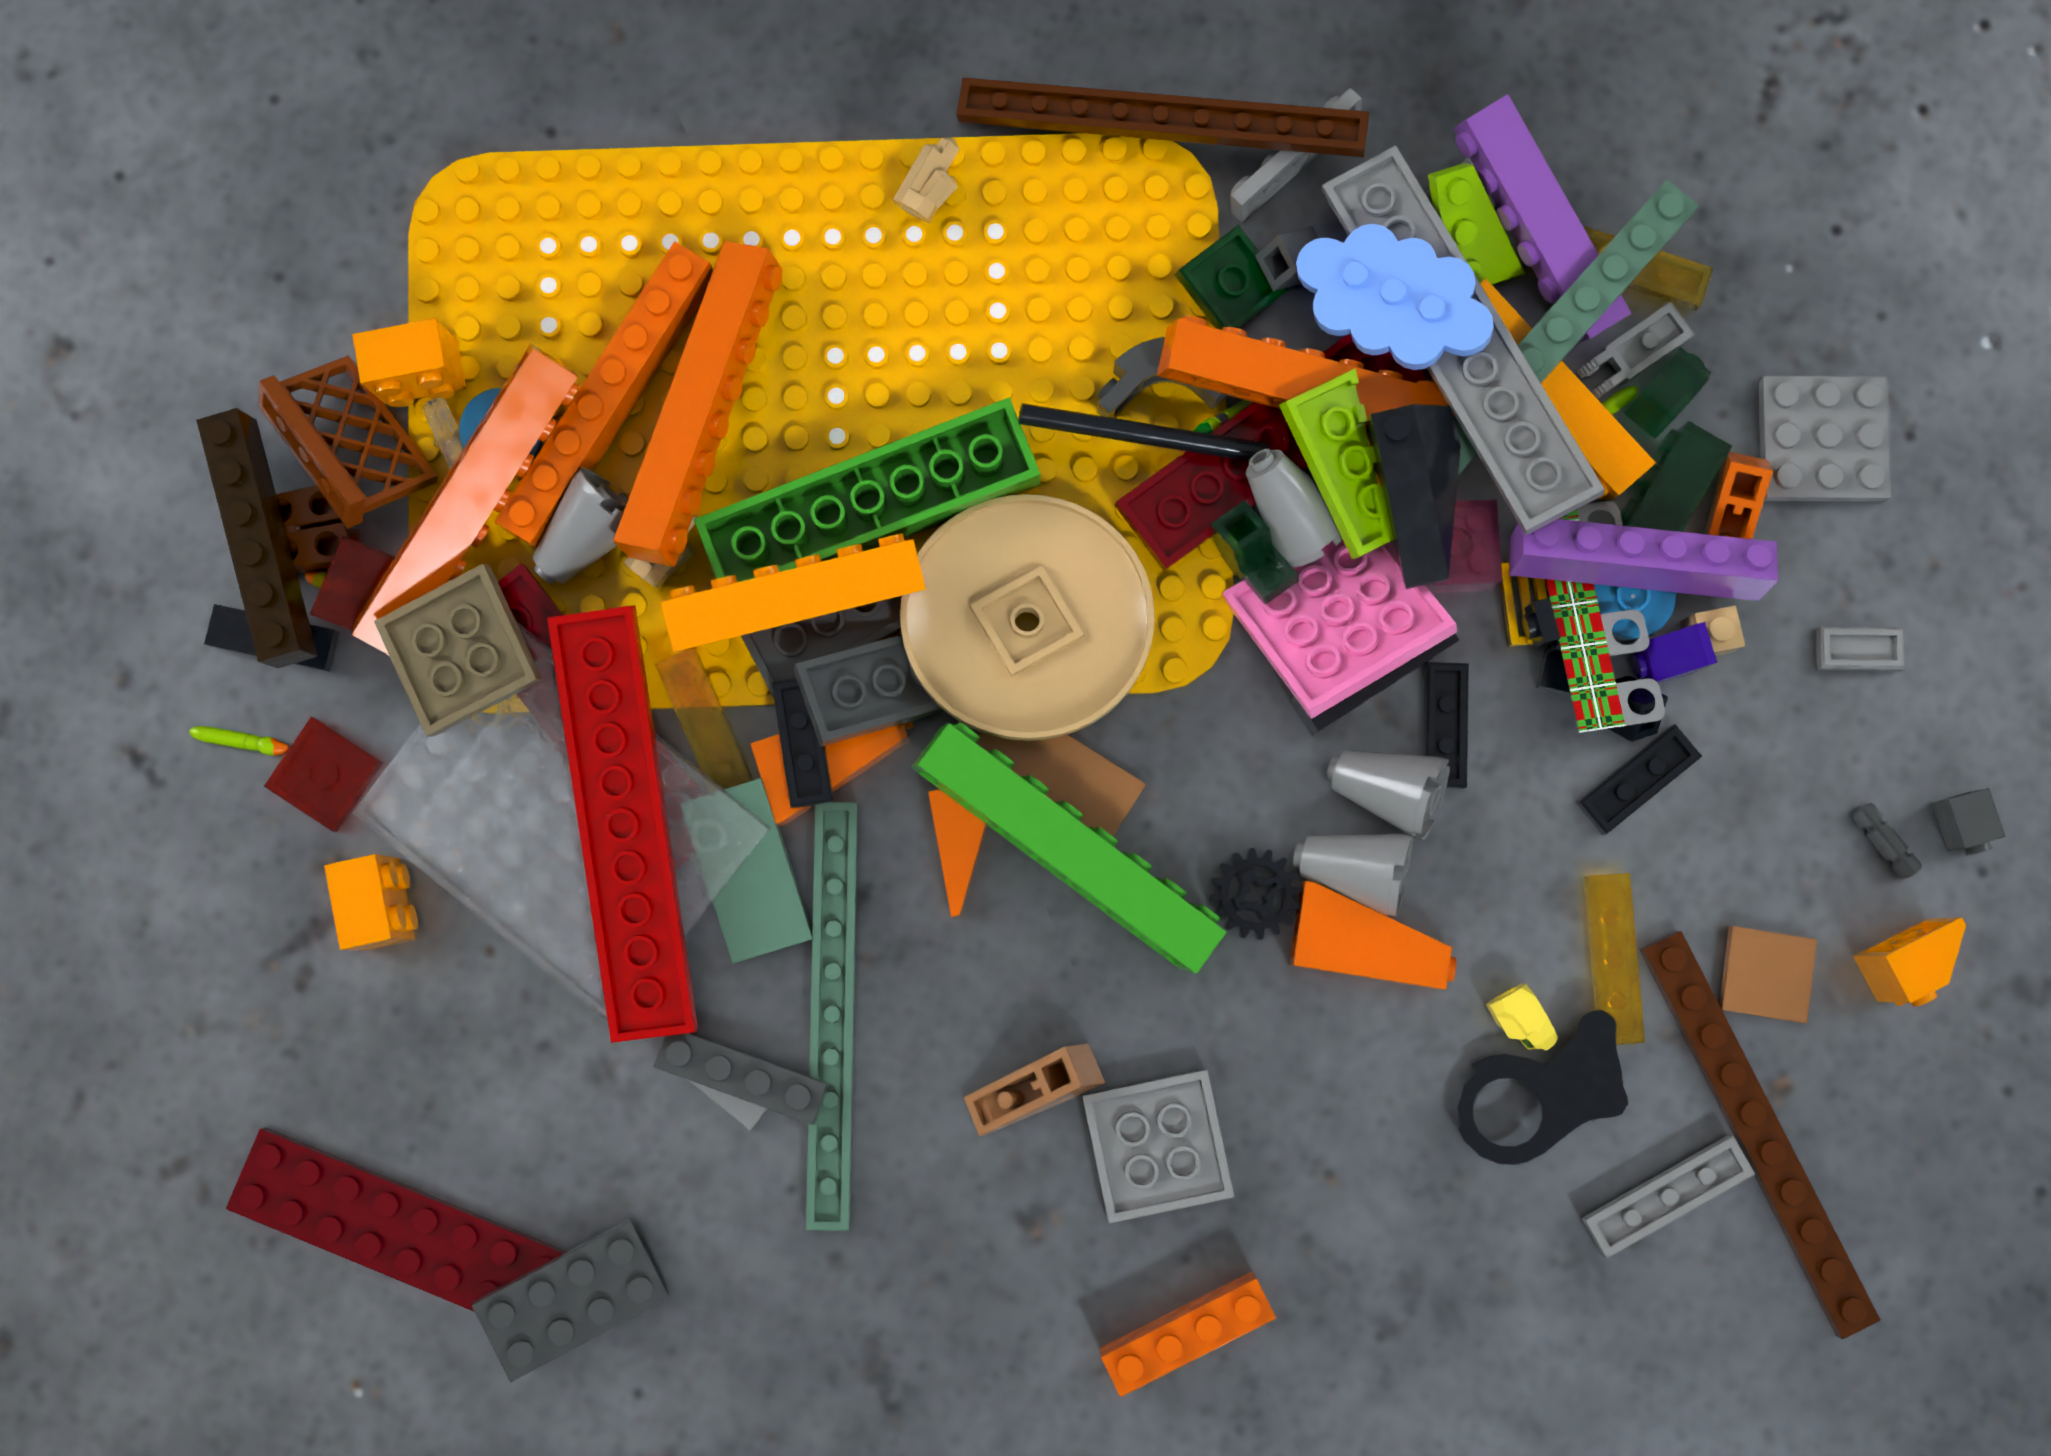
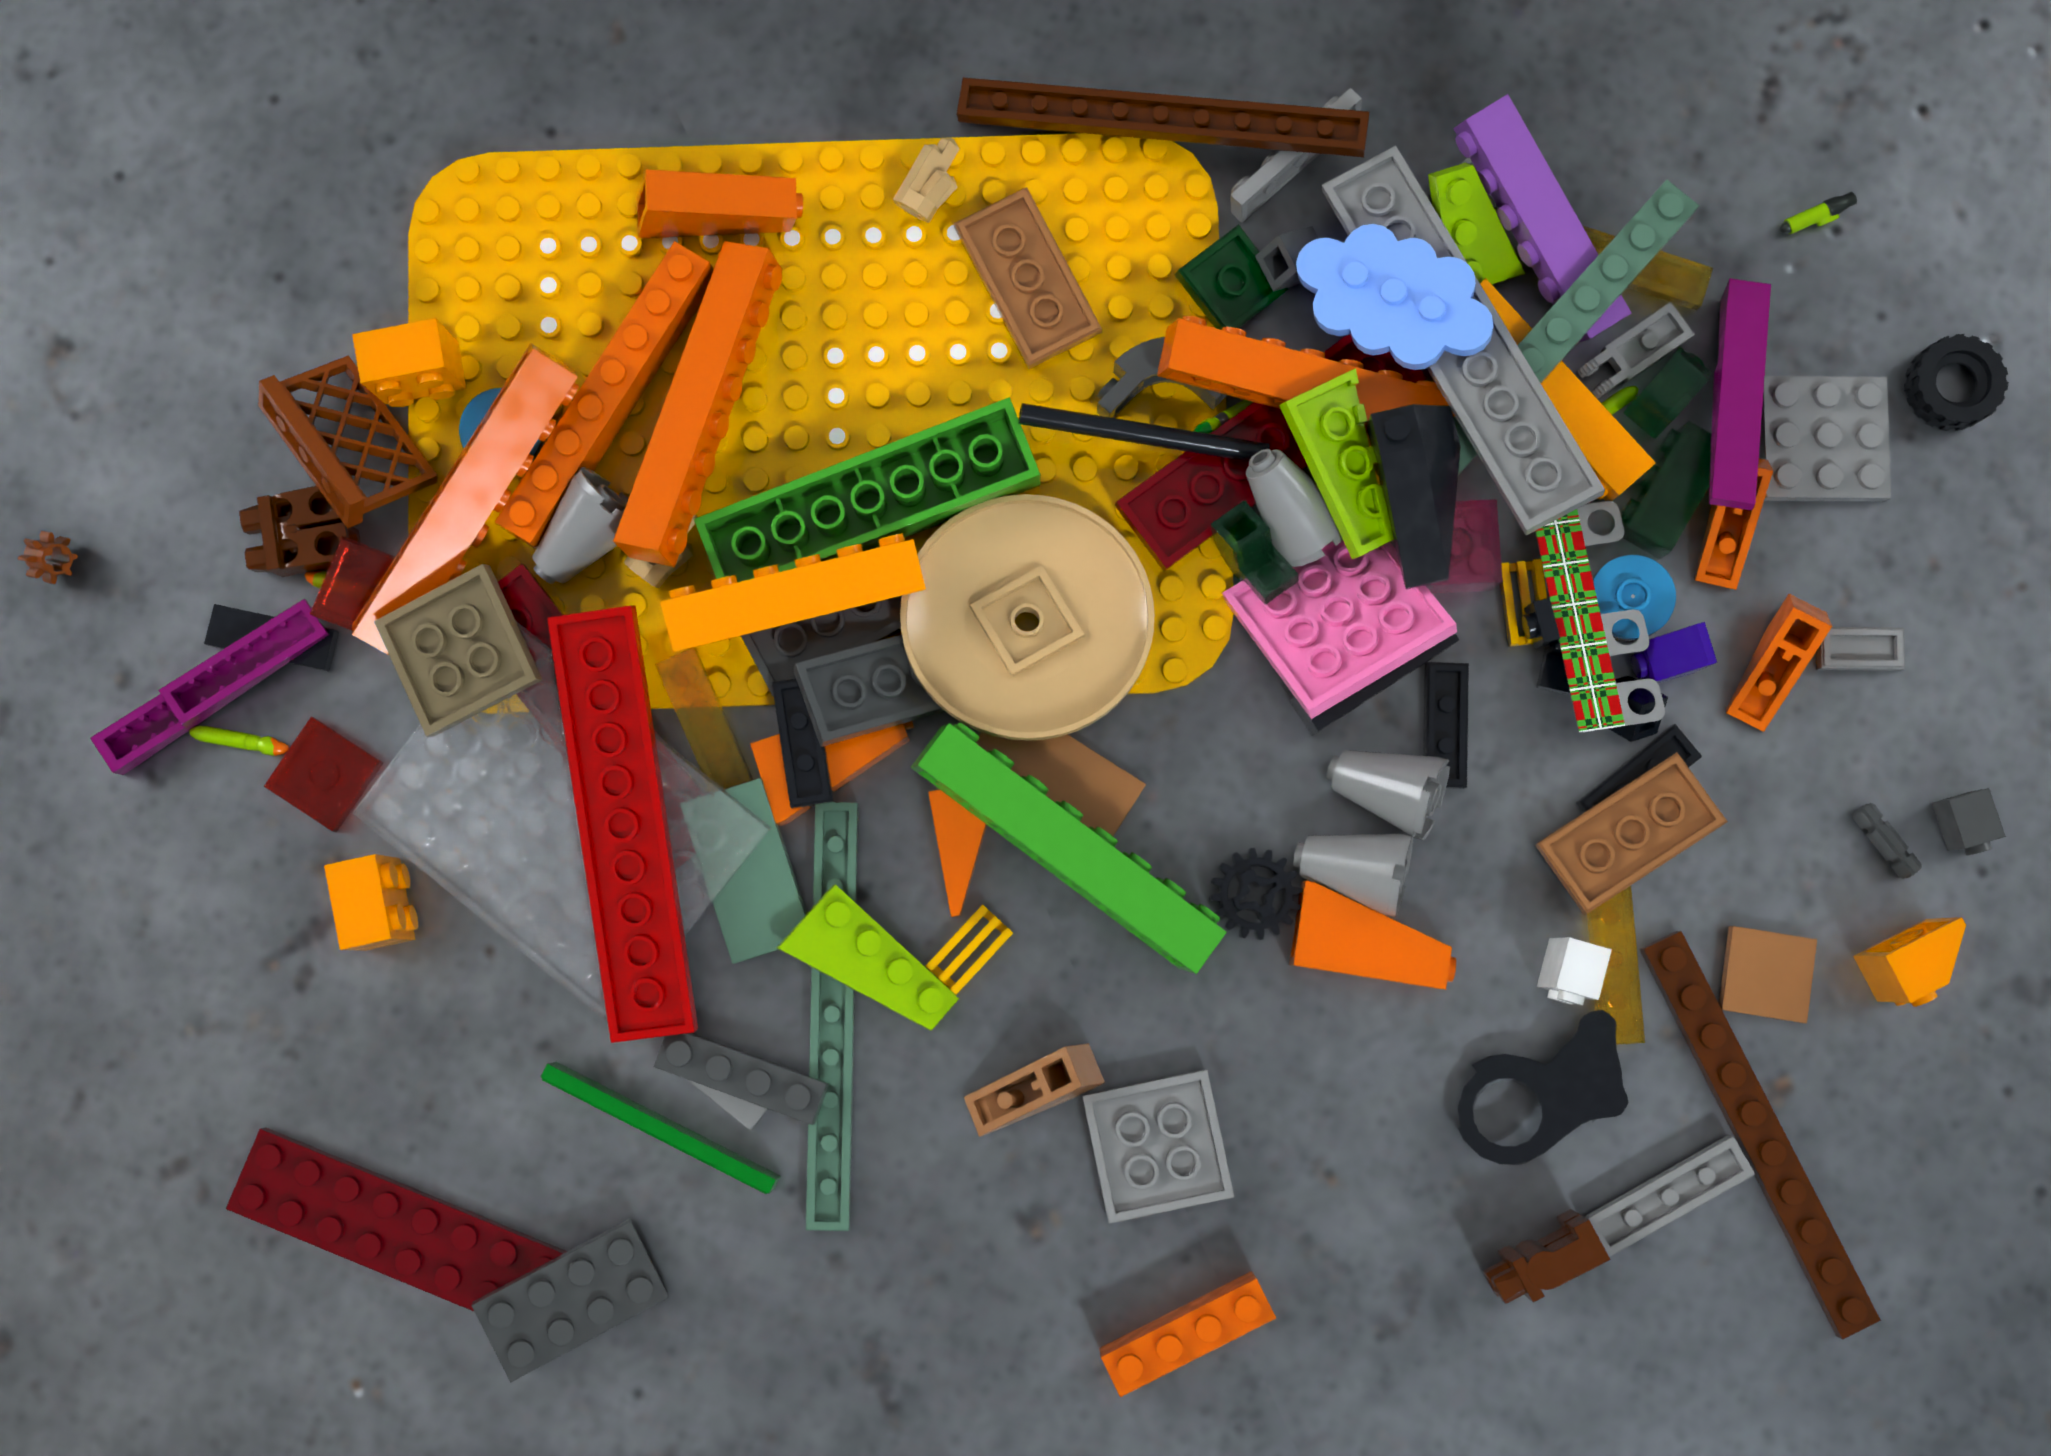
(60, 560): none -> dark orange gear
(208, 688): none -> magenta slope
(257, 538): dark brown brick -> none
(444, 429): clear axle -> none
(660, 1127): none -> green tile
(715, 204): none -> orange slope
(858, 952): none -> lime wing
(944, 976): none -> yellow tile
(1028, 278): none -> medium nougat tile
(1523, 1018): light yellow rock -> none
(1548, 1260): none -> reddish brown hips
(1573, 970): none -> white brick
(1631, 833): none -> medium nougat tile
(1646, 559): medium lavender brick -> none
(1722, 627): tan brick -> none
(1739, 393): none -> magenta slope
(1778, 661): none -> orange slope
(1819, 214): none -> piece
(1979, 359): none -> black tyre

